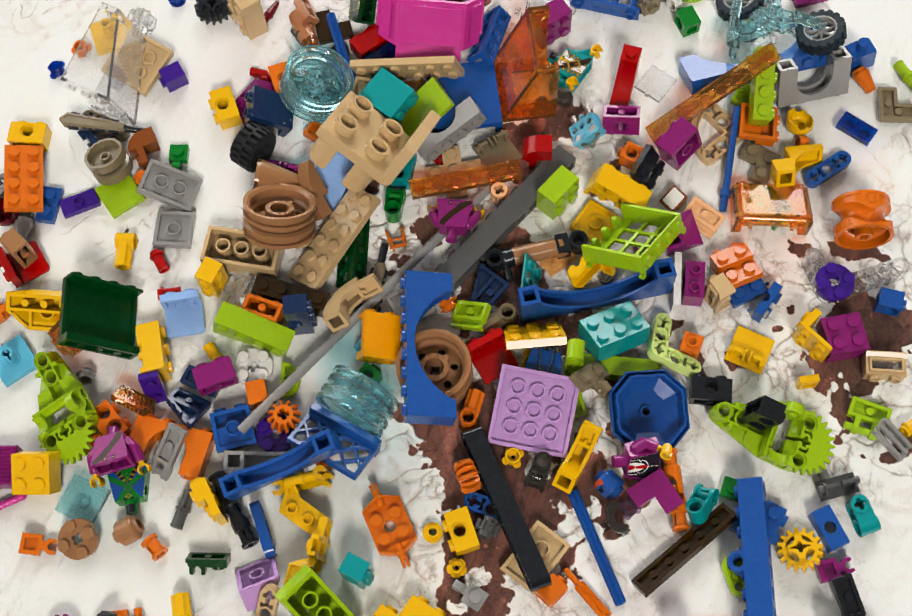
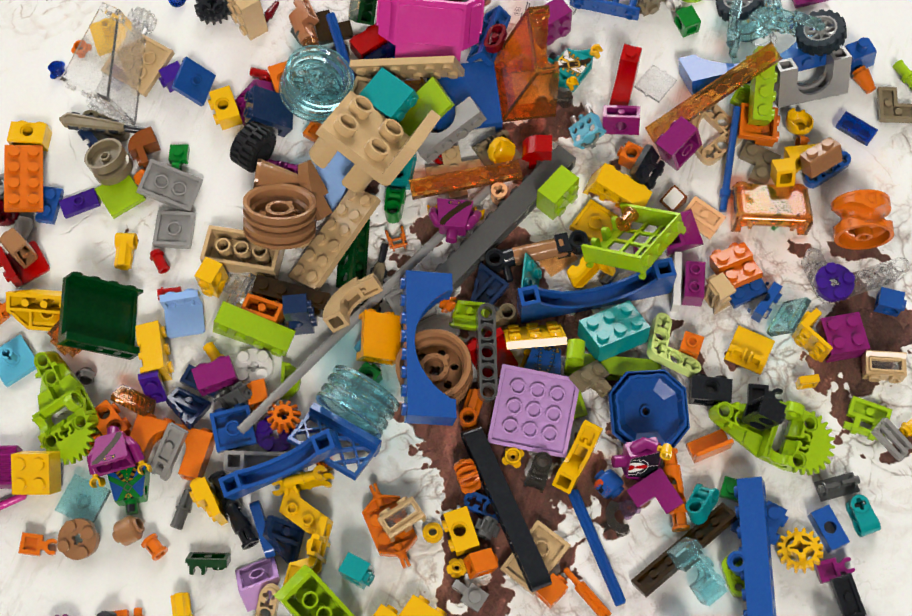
(193, 81): none -> blue plate
(238, 394): none -> dark grey hinge
(284, 537): none -> dark blue wing
(400, 517): none -> tan window
(480, 563): none -> orange brick
(490, 343): none -> dark grey beam
(495, 38): none -> dark red plate
(501, 150): none -> yellow hair
(628, 220): none -> clear orange bush
(709, 445): none -> orange panel
(709, 584): none -> clear light blue arch
(756, 390): none -> black plate
(788, 317): none -> clear light blue plate
(821, 157): none -> medium nougat brick

